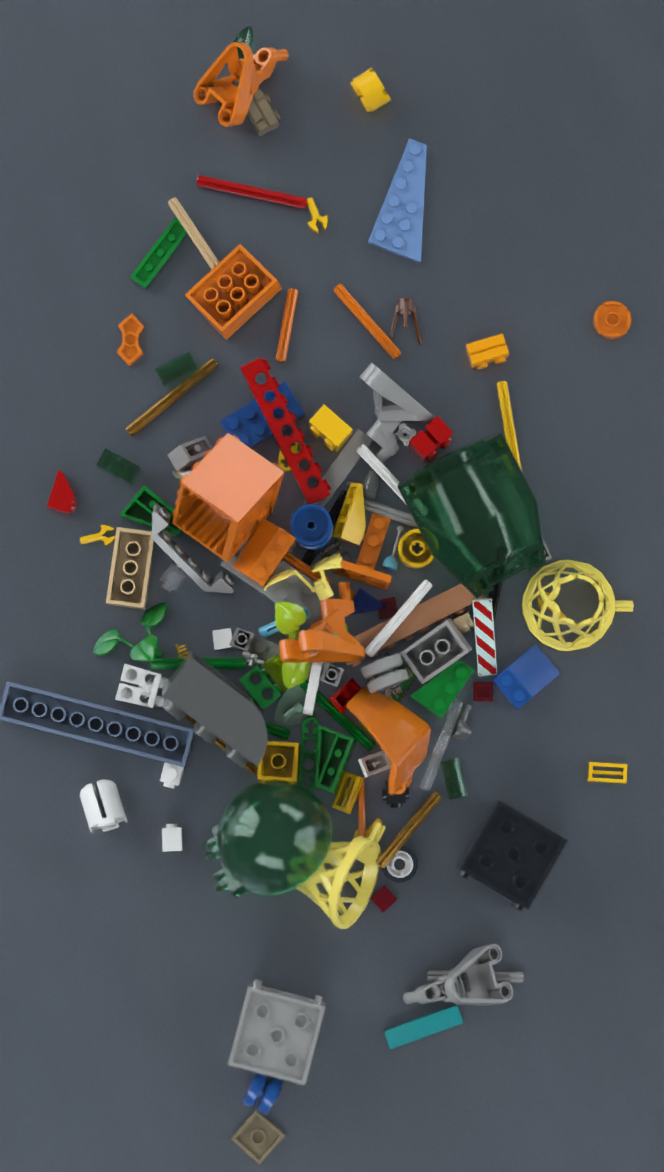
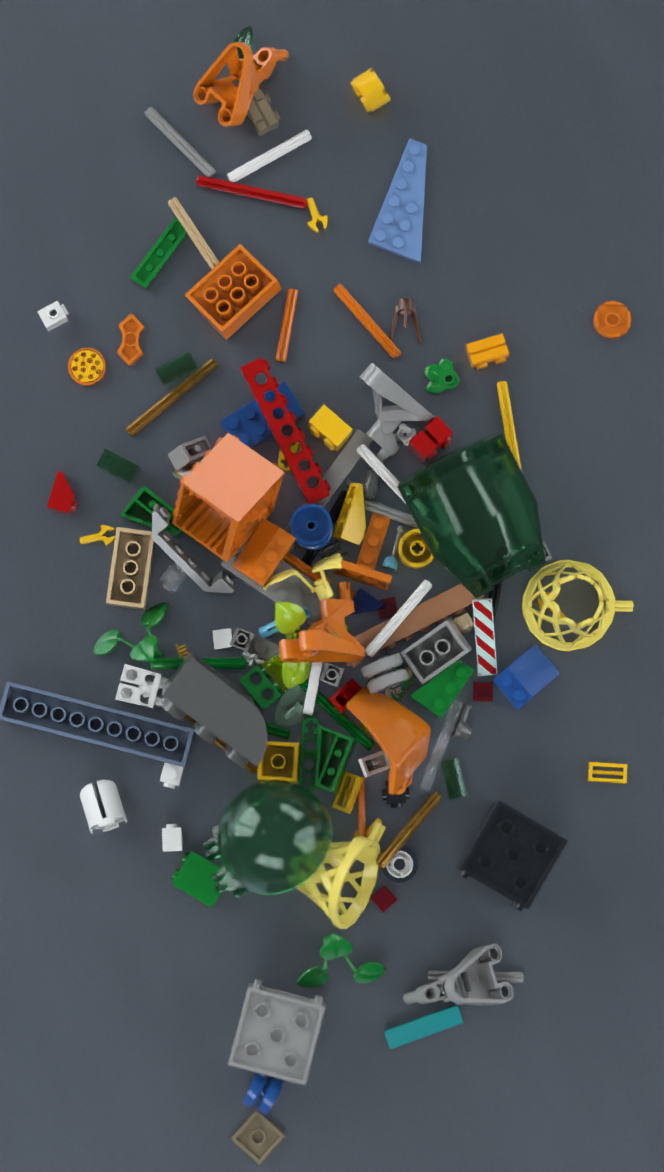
(53, 315): none -> white brick
(86, 366): none -> tile
(179, 142): none -> light grey axle
(196, 878): none -> green brick
(269, 156): none -> white axle
(336, 947): none -> green plant
(438, 375): none -> green plate

